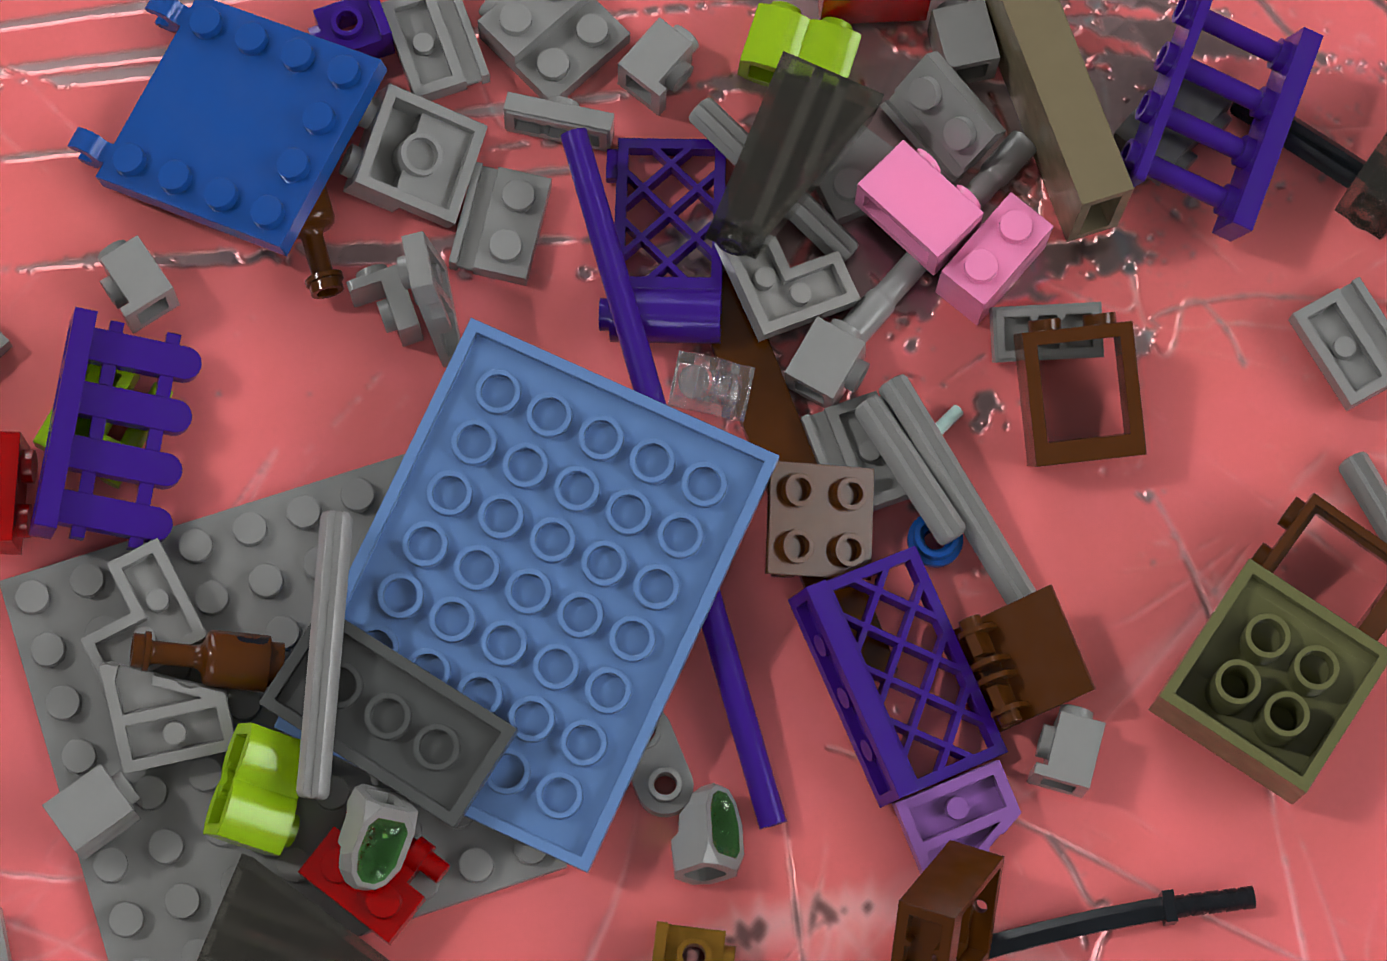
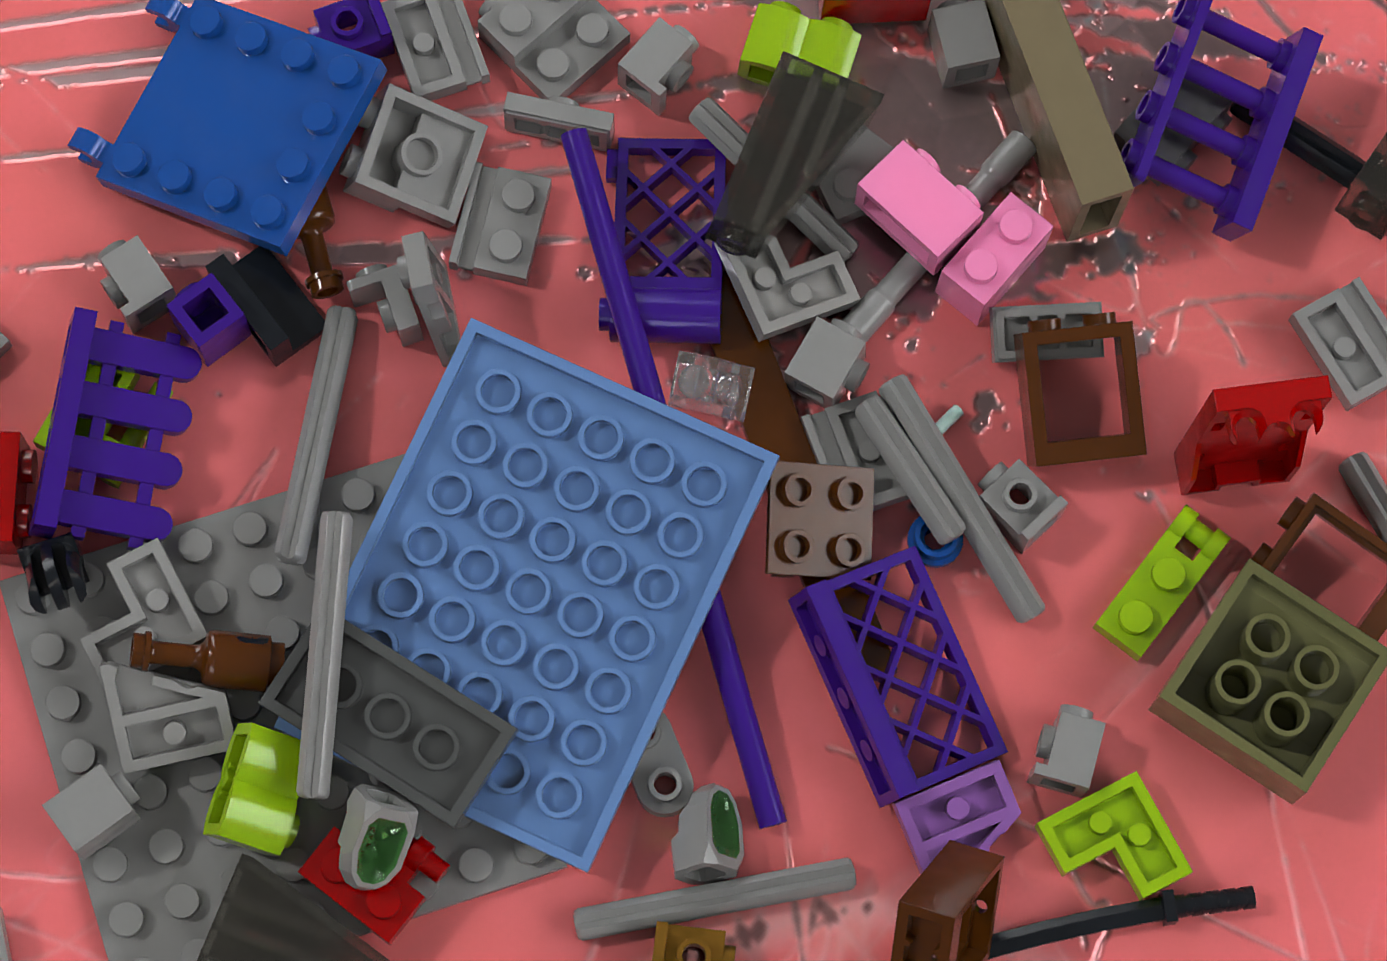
(53, 569): none -> black arm
(208, 319): none -> dark purple brick
(273, 304): none -> black panel
(316, 436): none -> light grey axle
(714, 898): none -> light grey axle
(943, 116): light grey plate -> none
(1018, 522): none -> light grey brick
(1024, 658): reddish brown hinge -> none
(1120, 821): none -> lime plate
(1160, 585): none -> lime plate
(1251, 434): none -> red piece

